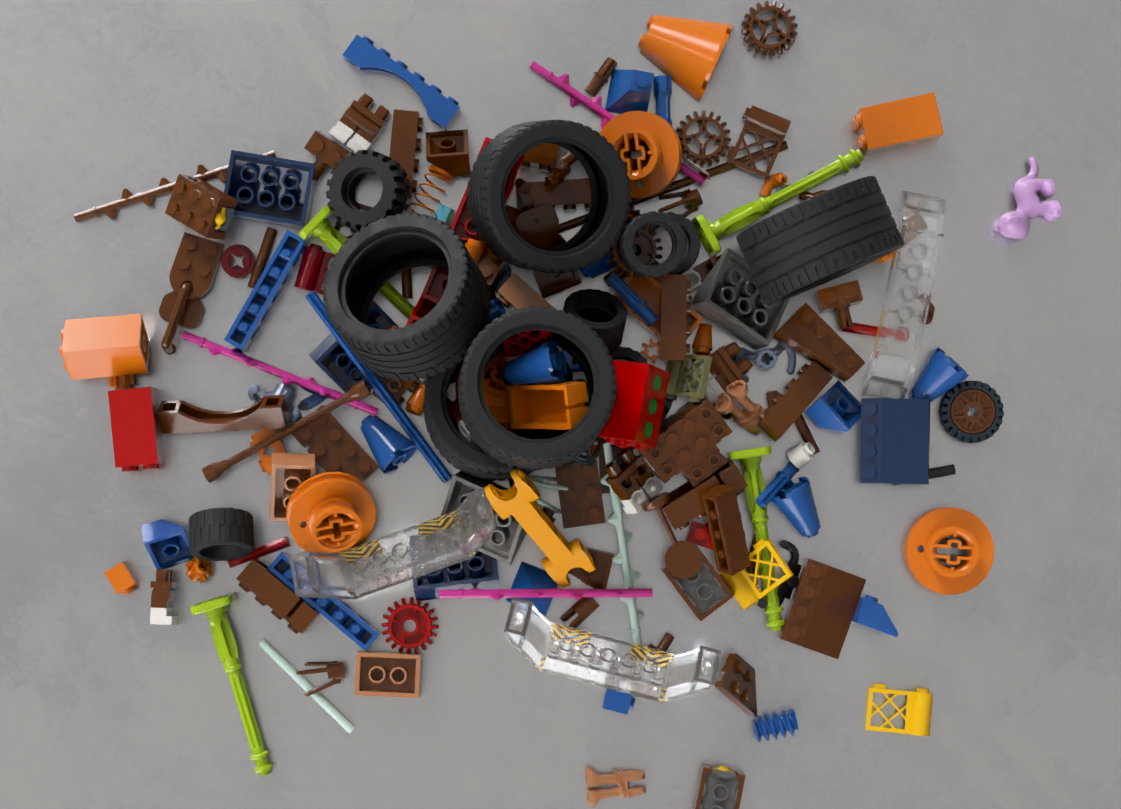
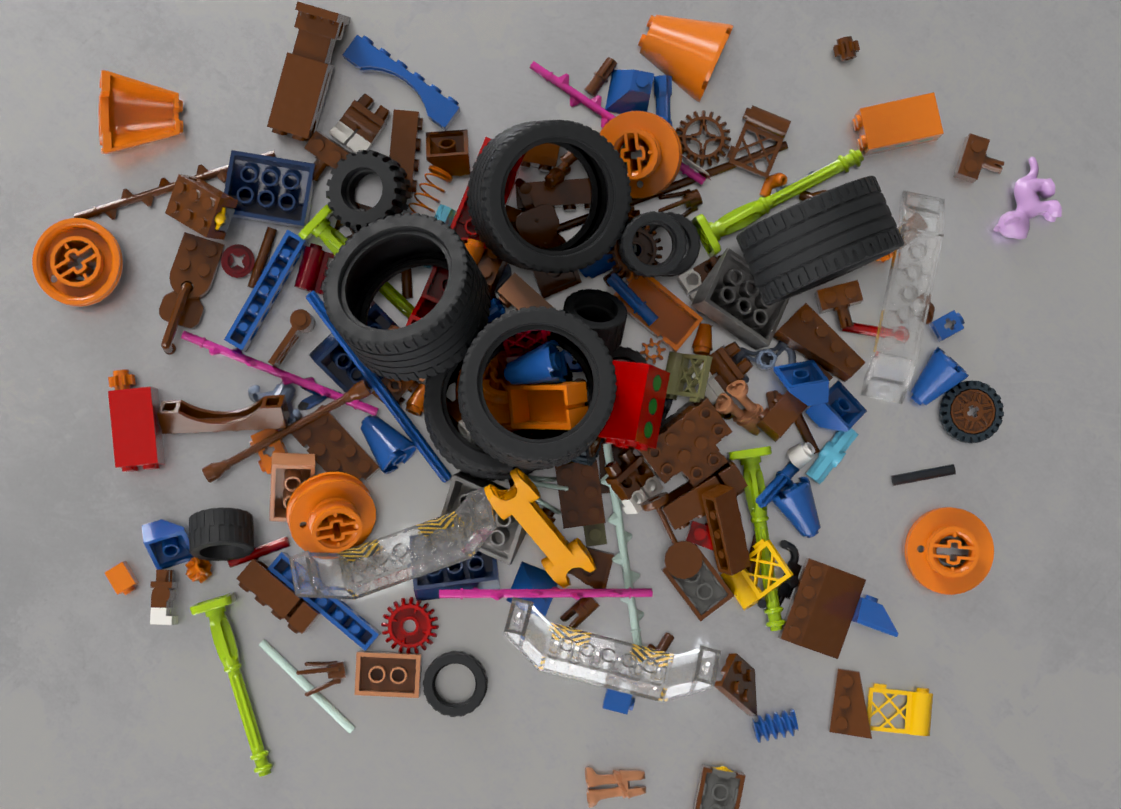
(58, 254): none -> orange wheel
(105, 346): orange brick -> none
(135, 113): none -> orange cone
(301, 323): none -> reddish brown piece
(306, 72): none -> reddish brown brick
(441, 705): none -> black tyre
(595, 535): none -> olive plate
(673, 318): reddish brown brick -> none
(777, 32): reddish brown gear -> none
(805, 382): none -> blue slope
(831, 455): none -> medium azure piece
(846, 48): none -> reddish brown gear
(849, 706): none -> reddish brown wing
(895, 441): dark blue slope -> none
(938, 325): none -> blue brick
(974, 158): none -> reddish brown brick

